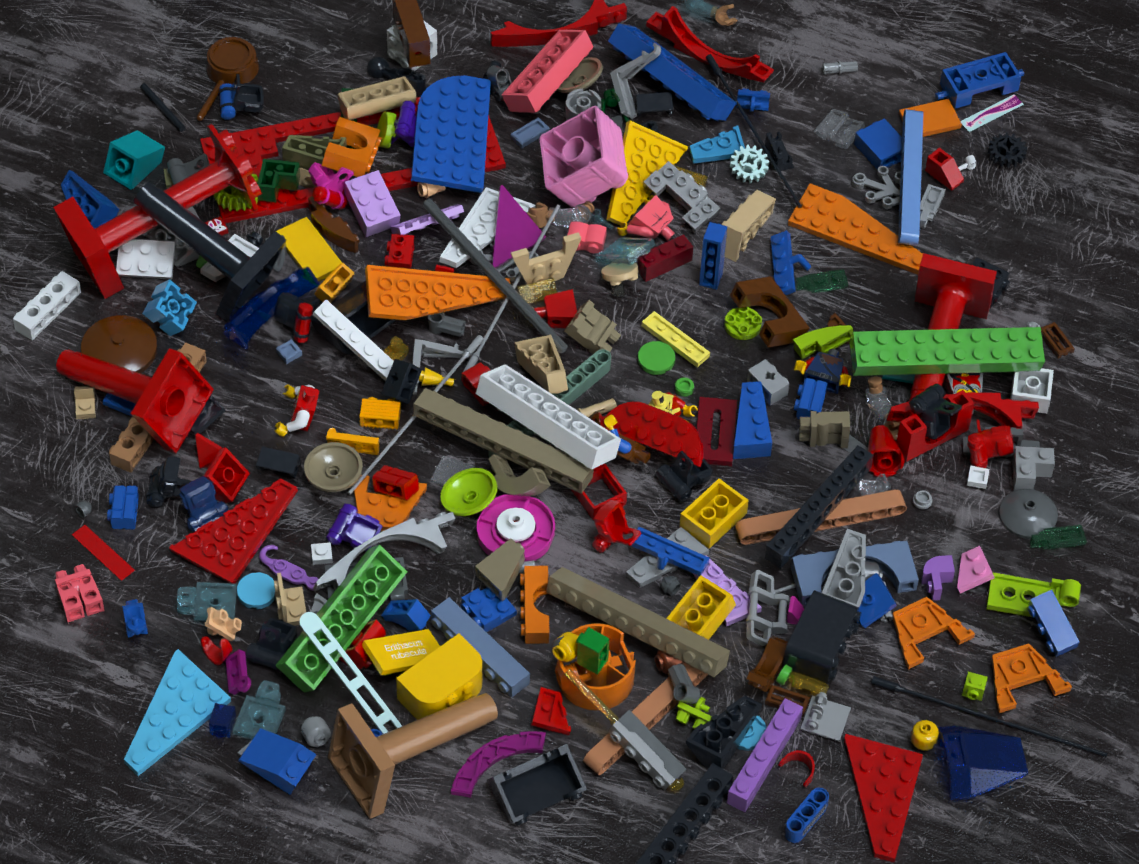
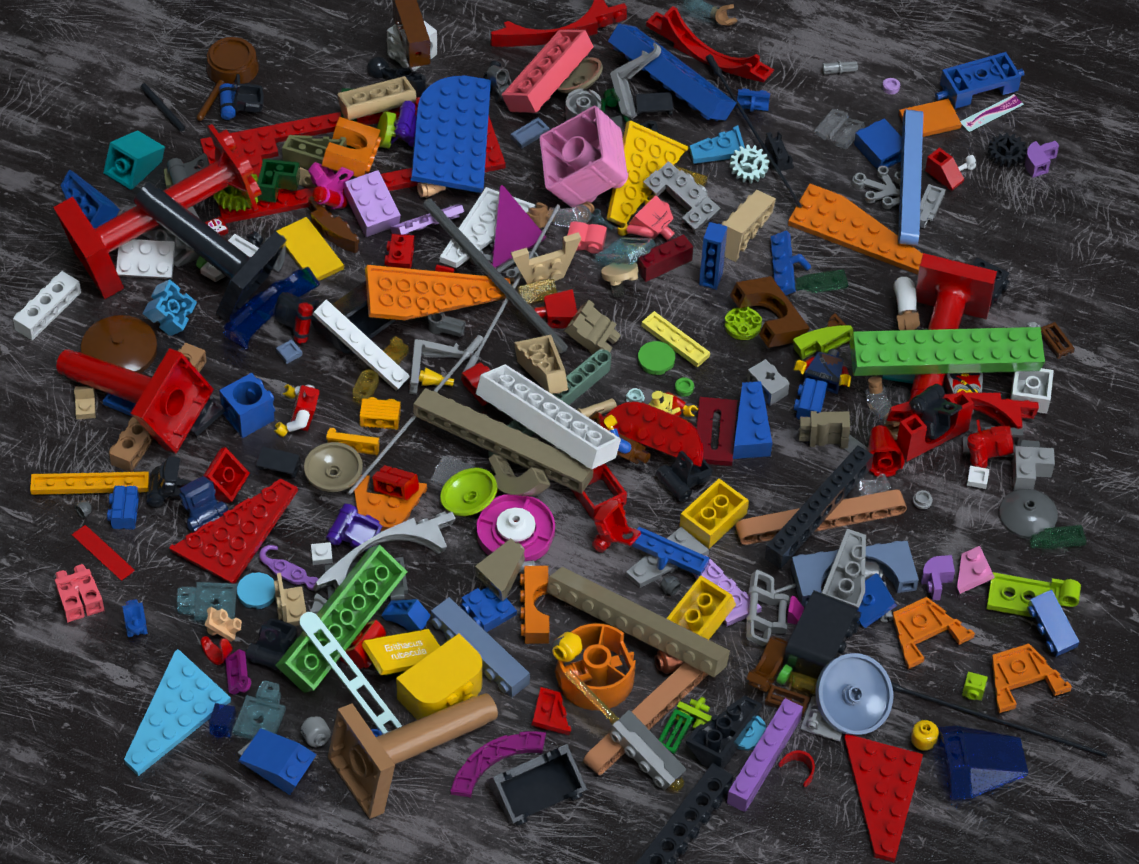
(87, 482): none -> light orange plate
(206, 450): red slope -> none
(246, 417): none -> blue brick
(334, 283): light orange brick -> none
(365, 388): none -> clear yellow plate
(401, 381): black brick -> none
(592, 650): green brick -> none
(635, 393): none -> light aqua plate
(673, 750): none -> green tile
(683, 687): dark grey piece -> none
(805, 823): blue beam -> none
(854, 694): none -> sand blue dish
(891, 86): none -> lavender tile
(906, 300): none -> white piece
(1039, 157): none -> medium lavender brick

